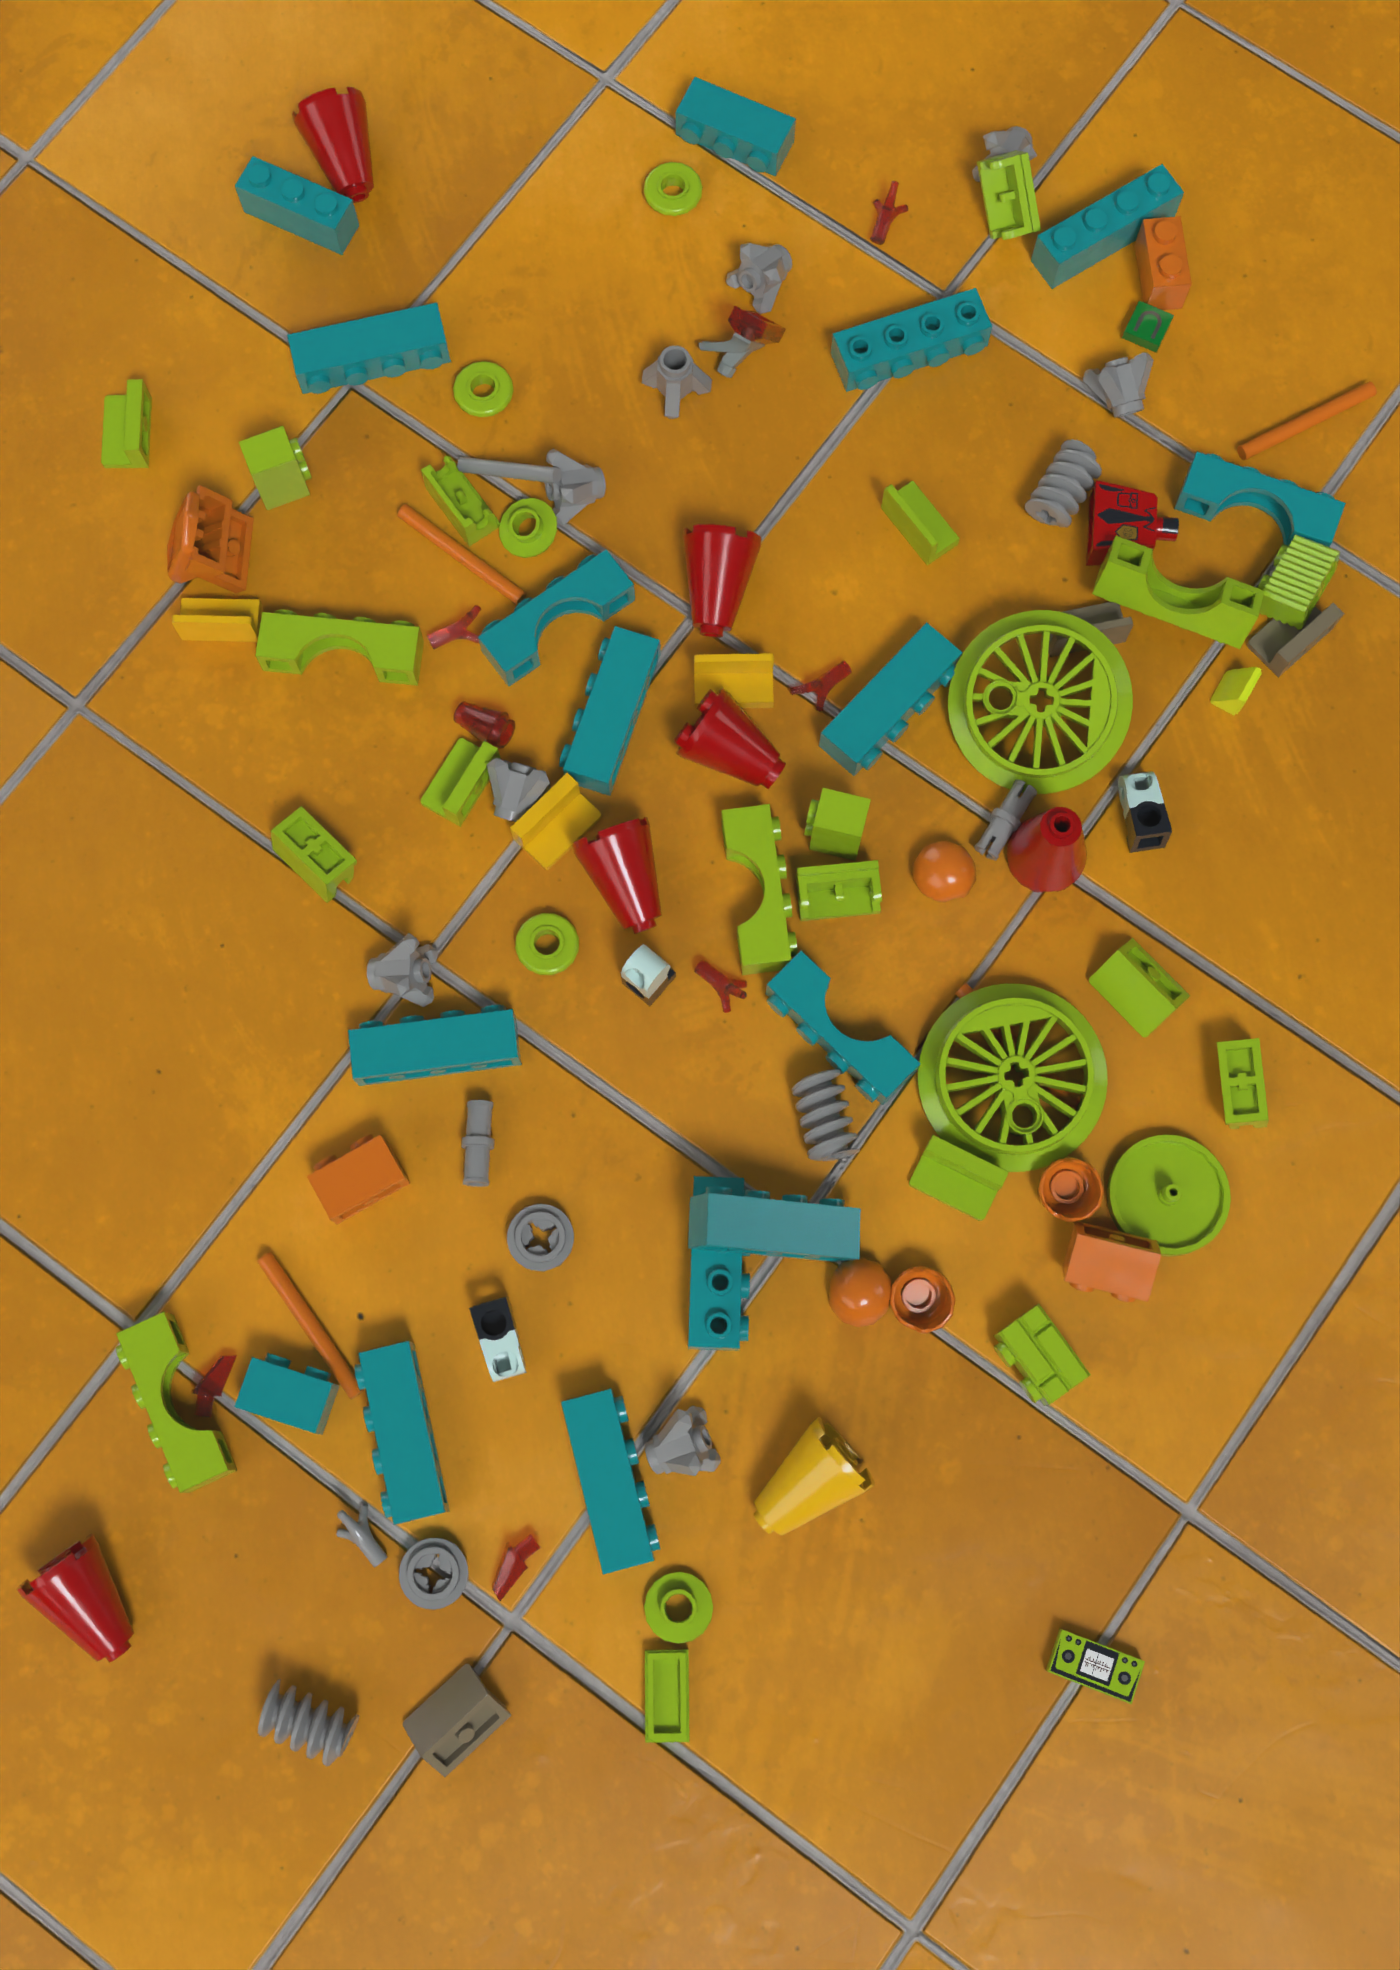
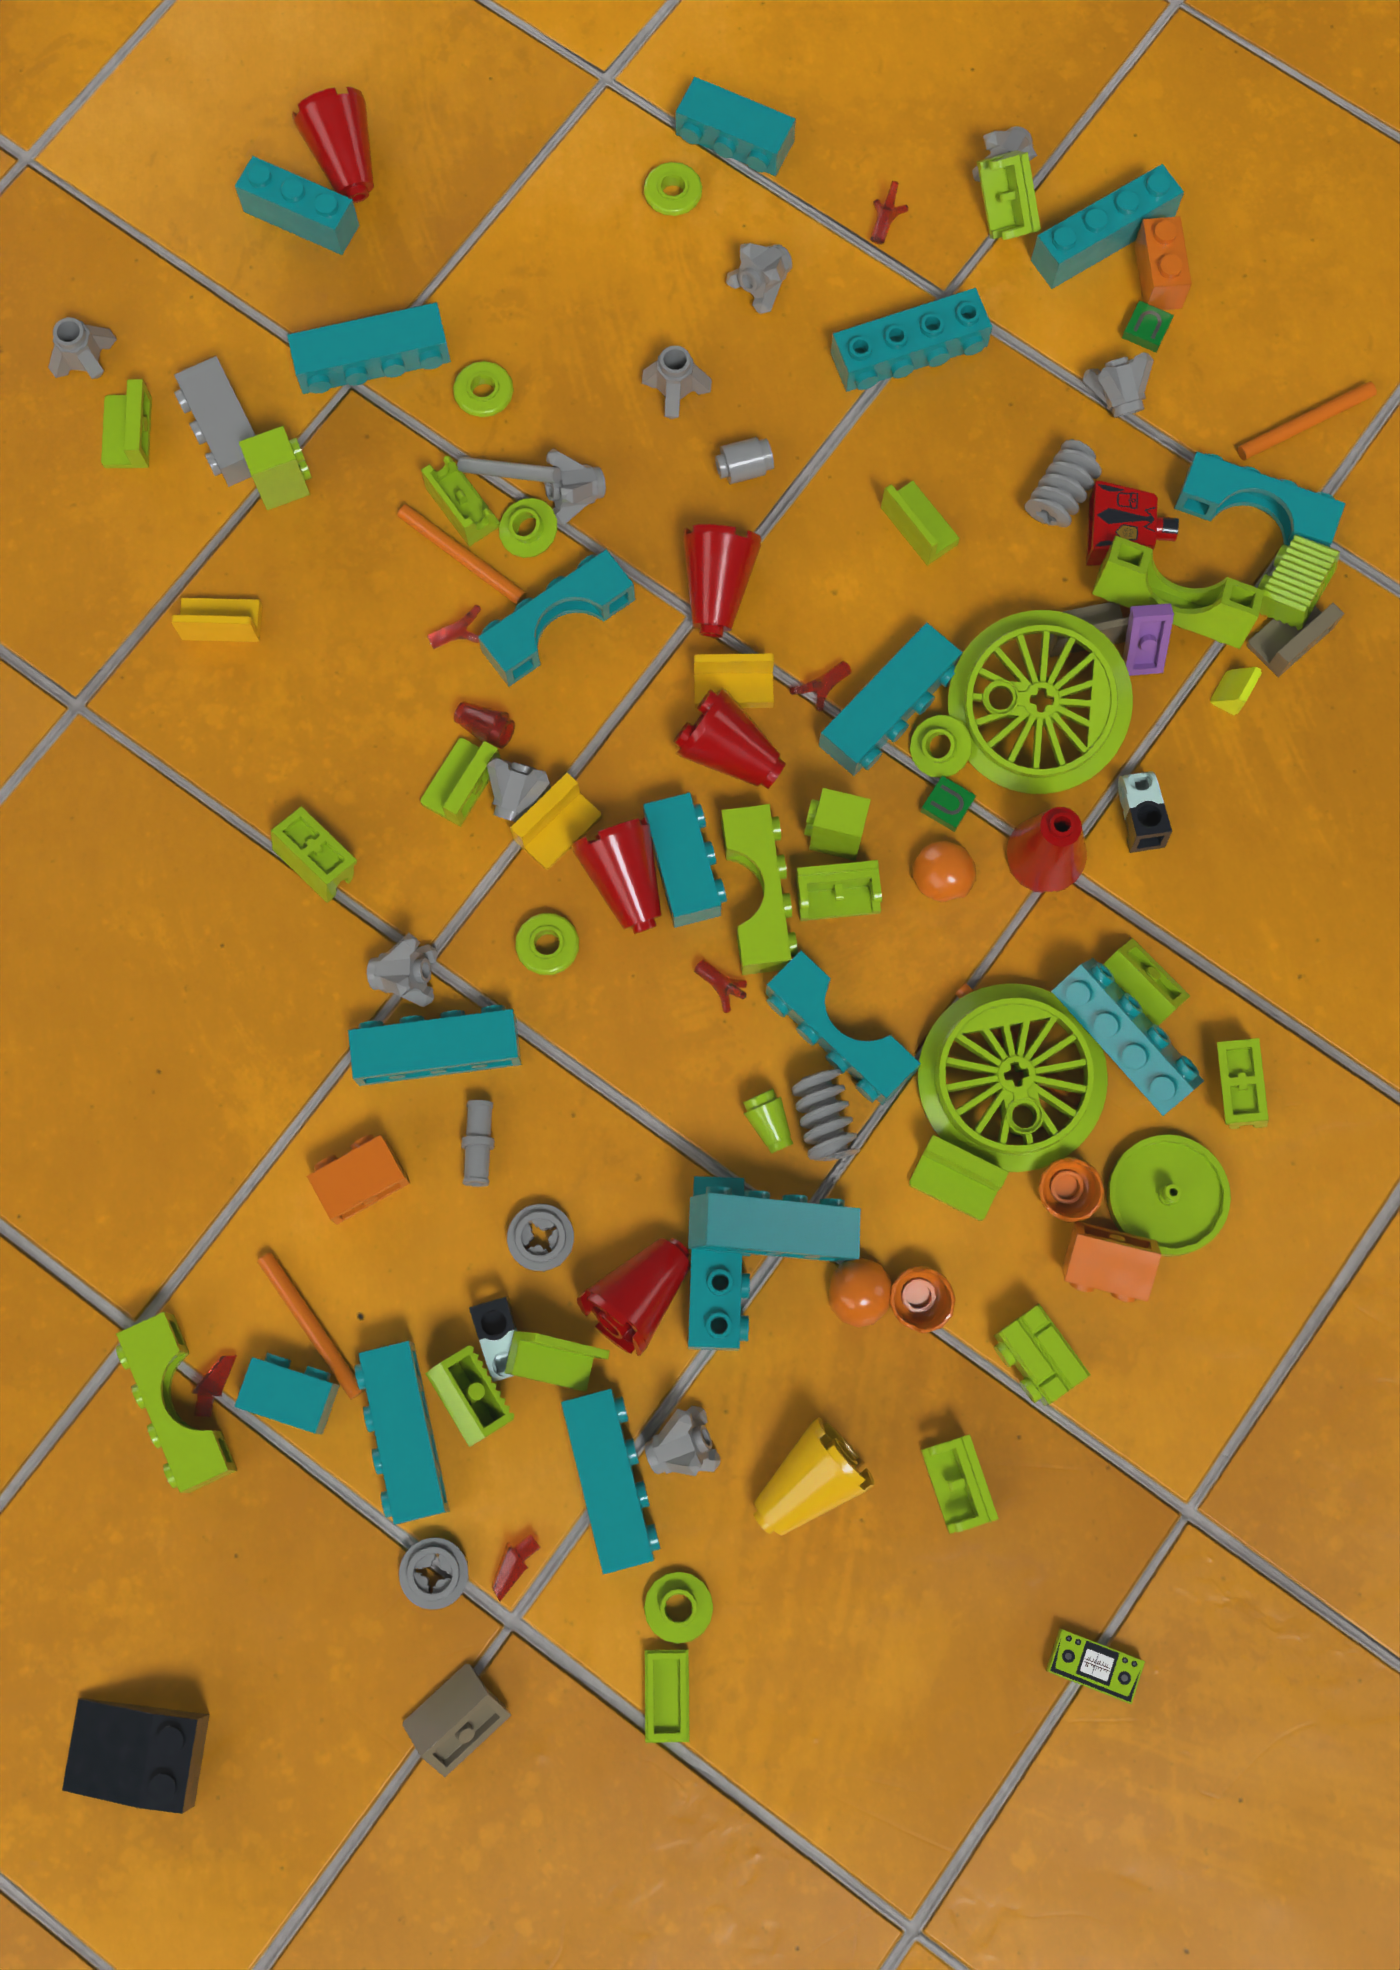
(78, 347): none -> light grey rock
(82, 1600): red cone -> none
(136, 1755): none -> black slope
(210, 541): orange piece -> none
(218, 418): none -> light grey brick
(292, 641): lime arch -> none
(305, 1724): light grey piece -> none
(361, 1535): light grey bar -> none
(469, 1395): none -> lime brick
(552, 1360): none -> lime panel
(611, 709): teal brick -> none
(637, 1294): none -> red cone
(646, 974): light aqua leg -> none
(684, 859): none -> teal brick
(744, 460): none -> light grey brick
(750, 334): piece -> none
(769, 1120): none -> lime cone
(948, 803): none -> green tile
(959, 751): none -> lime piece
(959, 1484): none -> lime hinge
(1005, 819): light grey pin -> none
(1128, 1035): none -> teal brick
(1147, 638): none -> medium lavender plate

